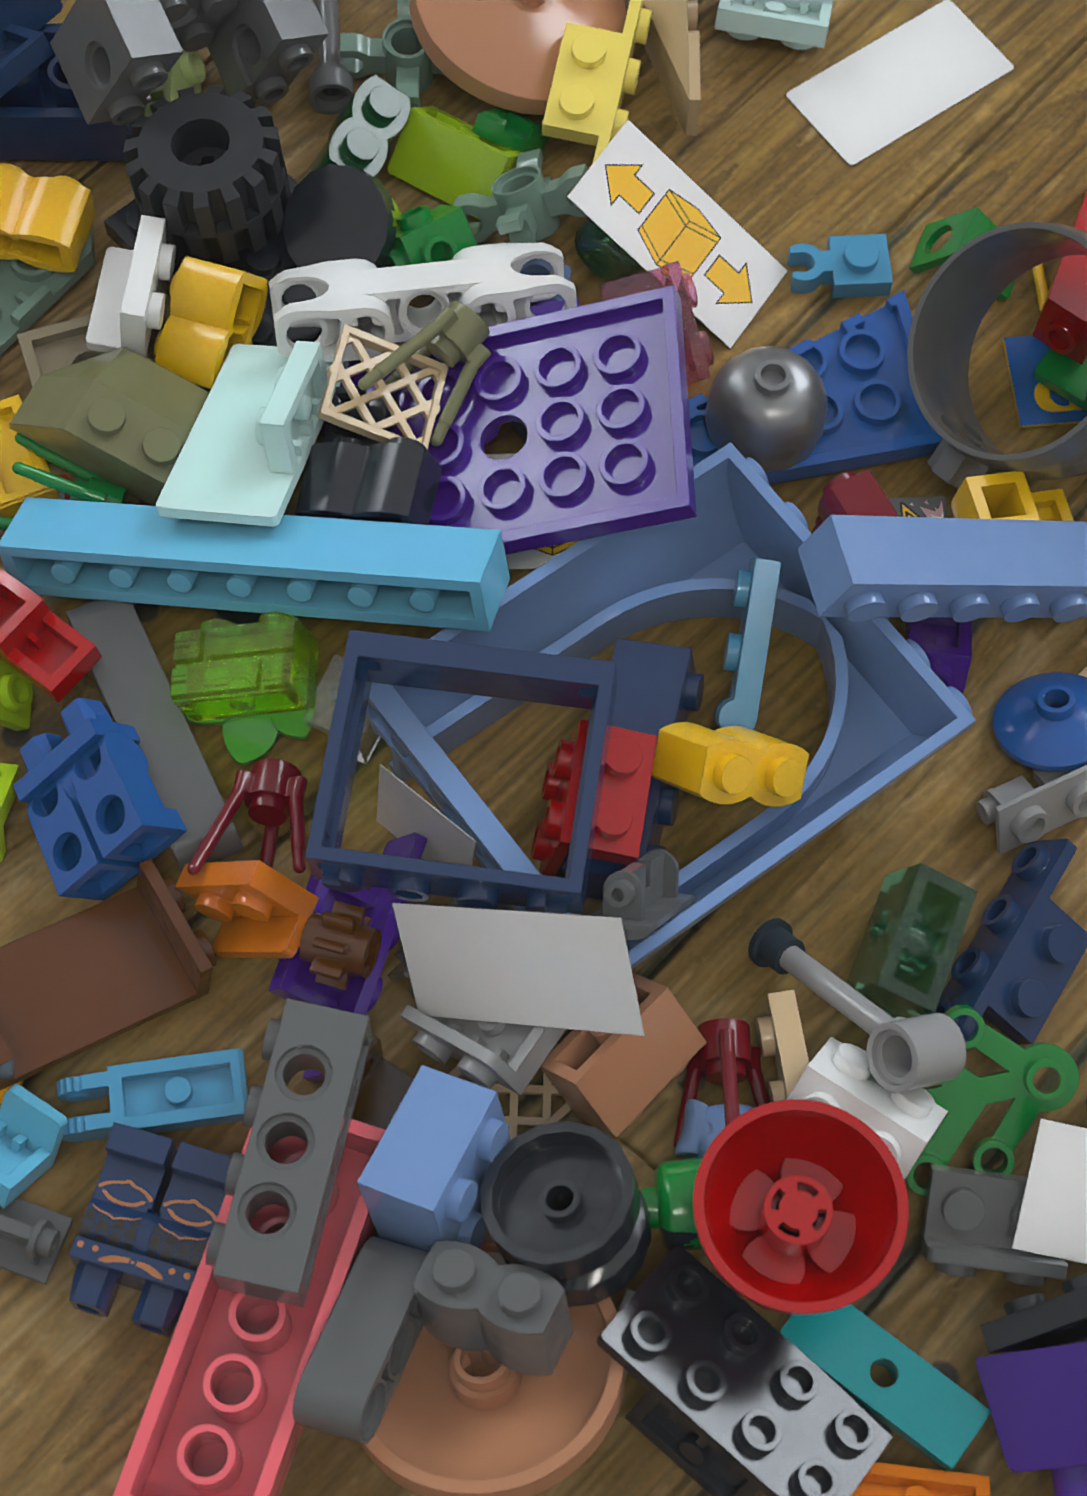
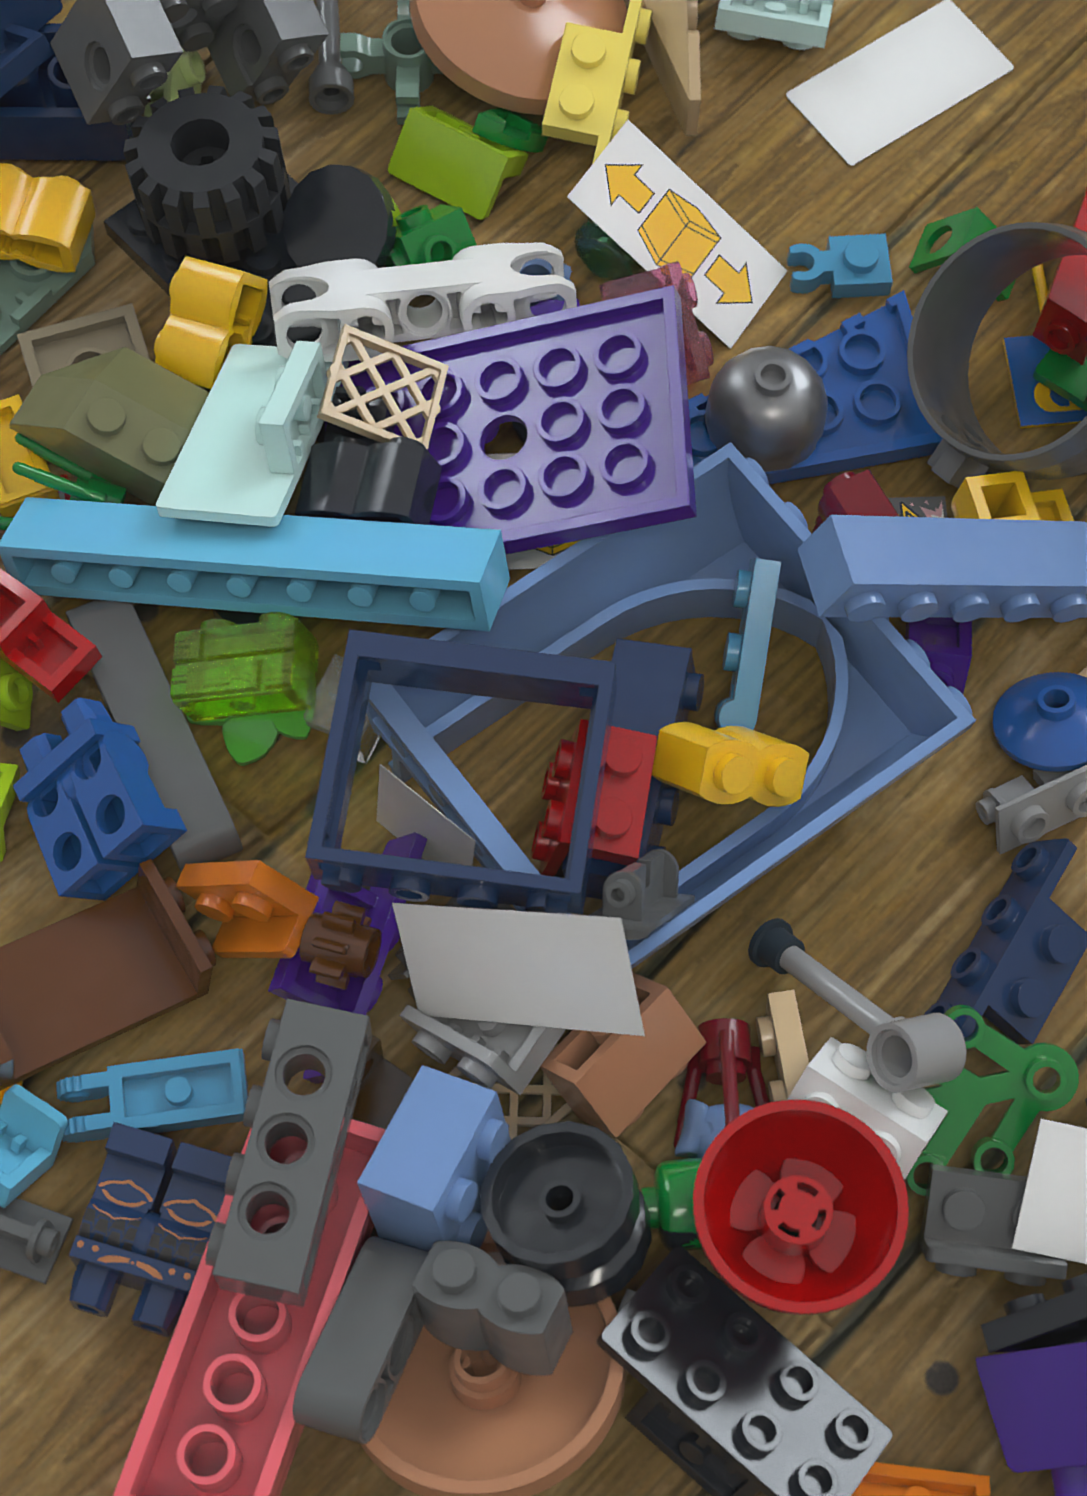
(129, 291): white bracket -> none
(271, 794): dark red plant -> none
(365, 128): brick -> none
(450, 338): olive plant -> none
(523, 201): sand green pin -> none
(911, 940): clear green brick -> none
(920, 1402): teal tile -> none

